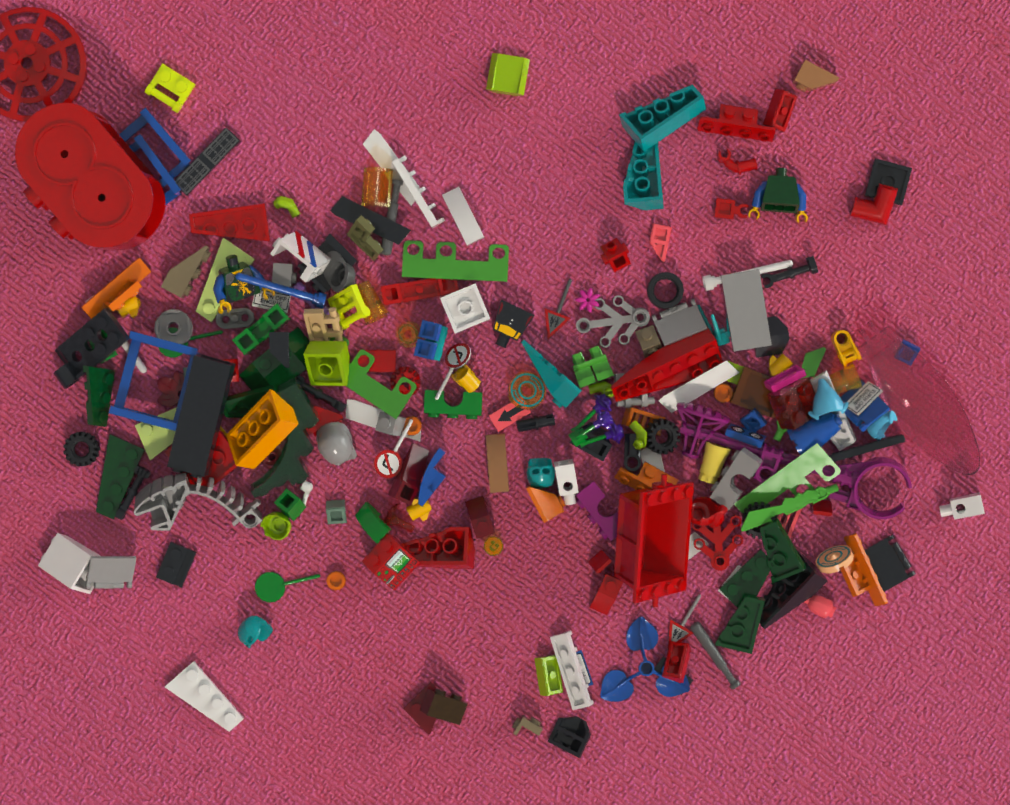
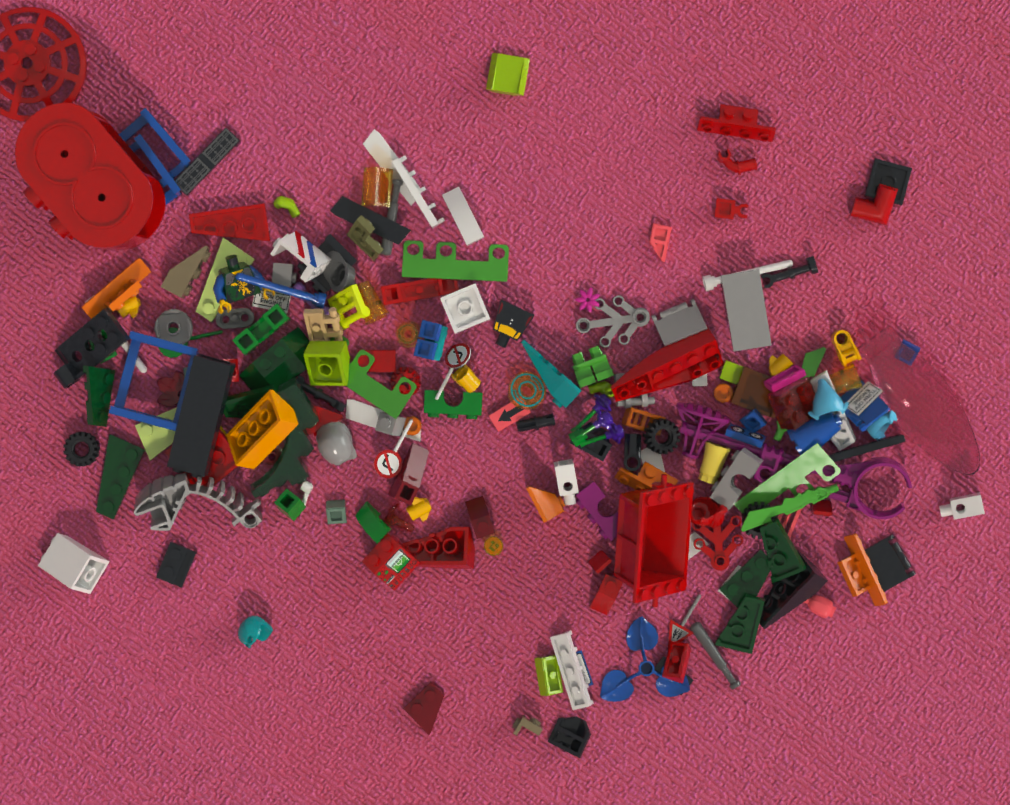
(110, 571): light grey piece -> none
(132, 491): black piece -> none
(173, 82): neon yellow plate -> none
(201, 693): white wing -> none
(271, 585): green piece -> none
(276, 525): lime hair -> none
(280, 347): black tile -> none
(336, 580): orange tile -> none
(431, 478): blue slope -> none
(443, 706): dark brown brick -> none
(497, 463): medium nougat slope -> none
(540, 472): teal helmet -> none
(555, 320): piece -> none
(615, 254): red brick -> none
(641, 435): lime arm -> none
(643, 179): teal wedge -> none
(648, 340): dark tan bracket -> none
(662, 117): teal wedge -> none
(679, 287): black tyre -> none
(698, 386): white sticker -> none
(720, 334): teal plant -> none
(779, 338): black slope -> none
(780, 109): red slope -> none
(780, 194): dark green torso -> none
(813, 77): medium nougat slope -> none
(833, 558): light nougat tile -> none

